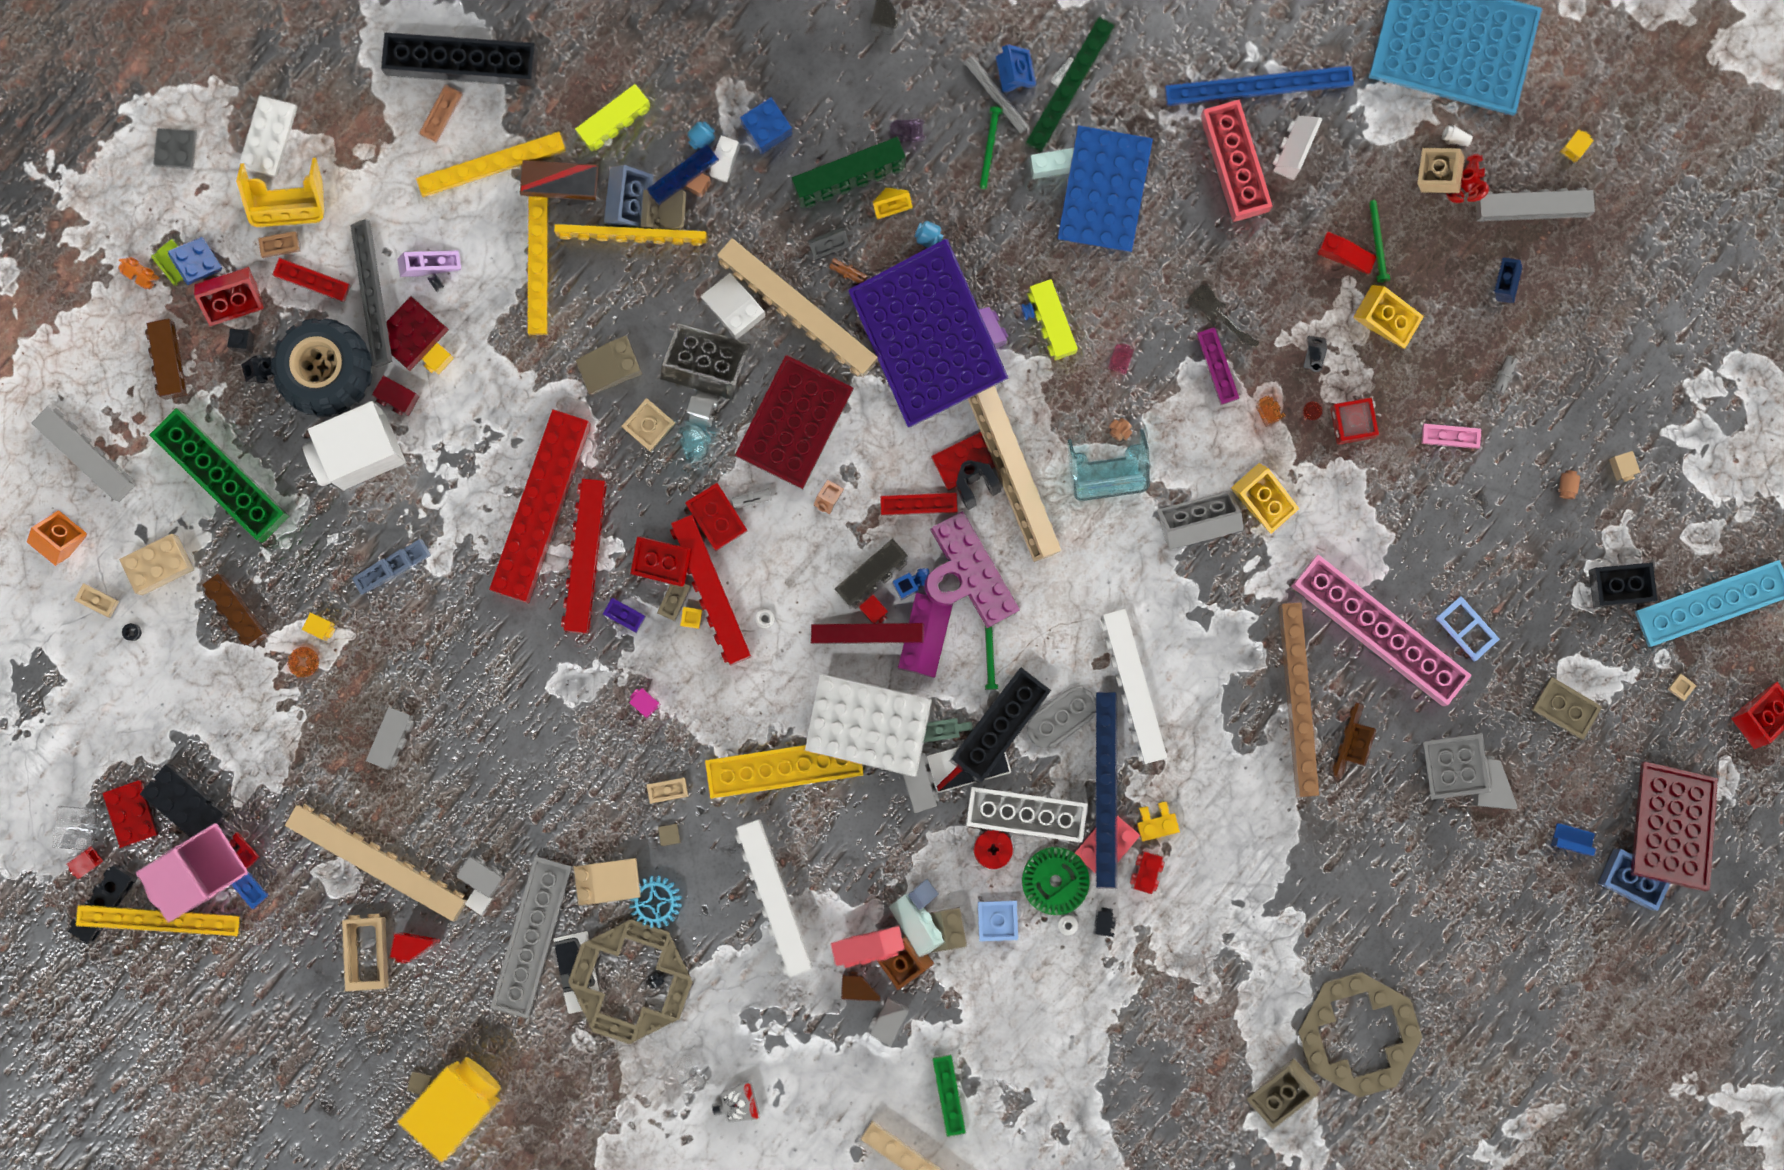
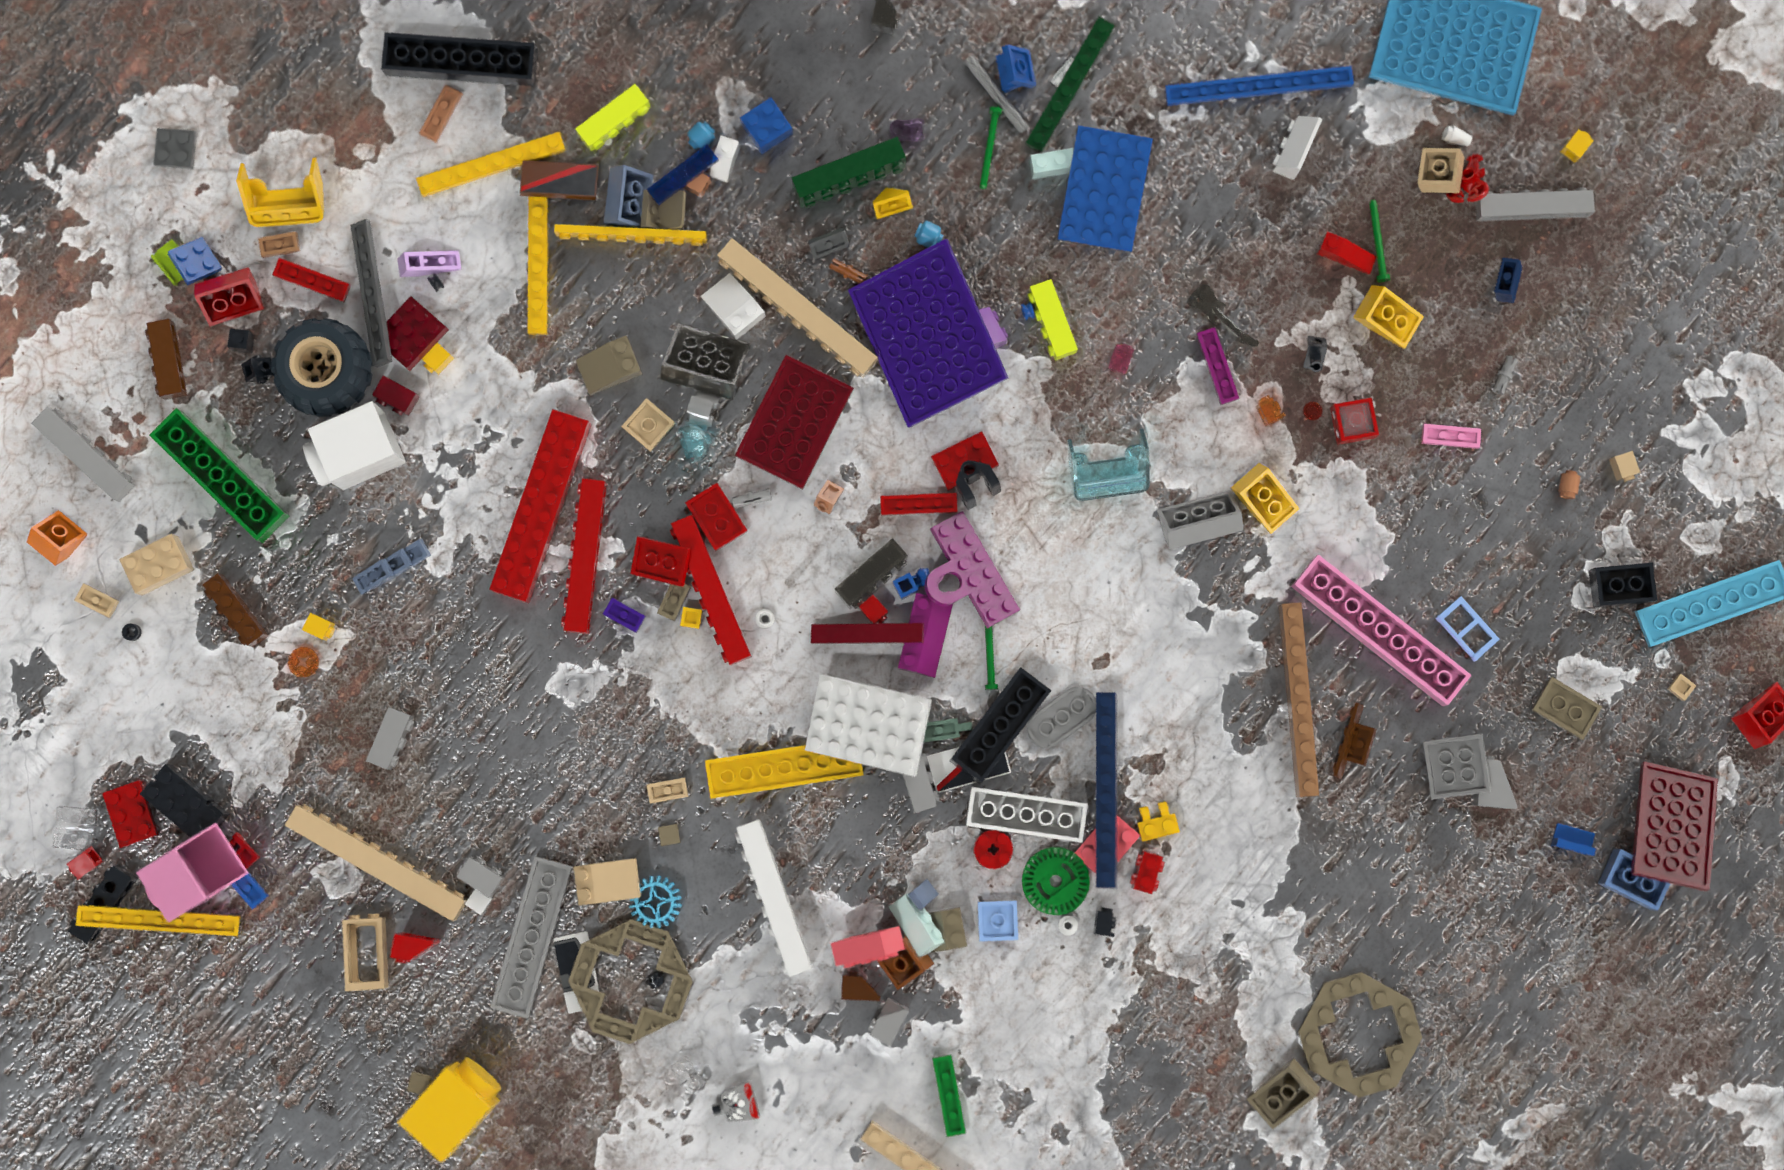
(131, 267): orange hinge -> none
(268, 136): white plate -> none
(644, 702): dark pink brick -> none
(1014, 474): tan brick -> none
(1120, 429): nougat gear -> none
(1134, 687): white brick -> none
(1236, 160): coral brick -> none

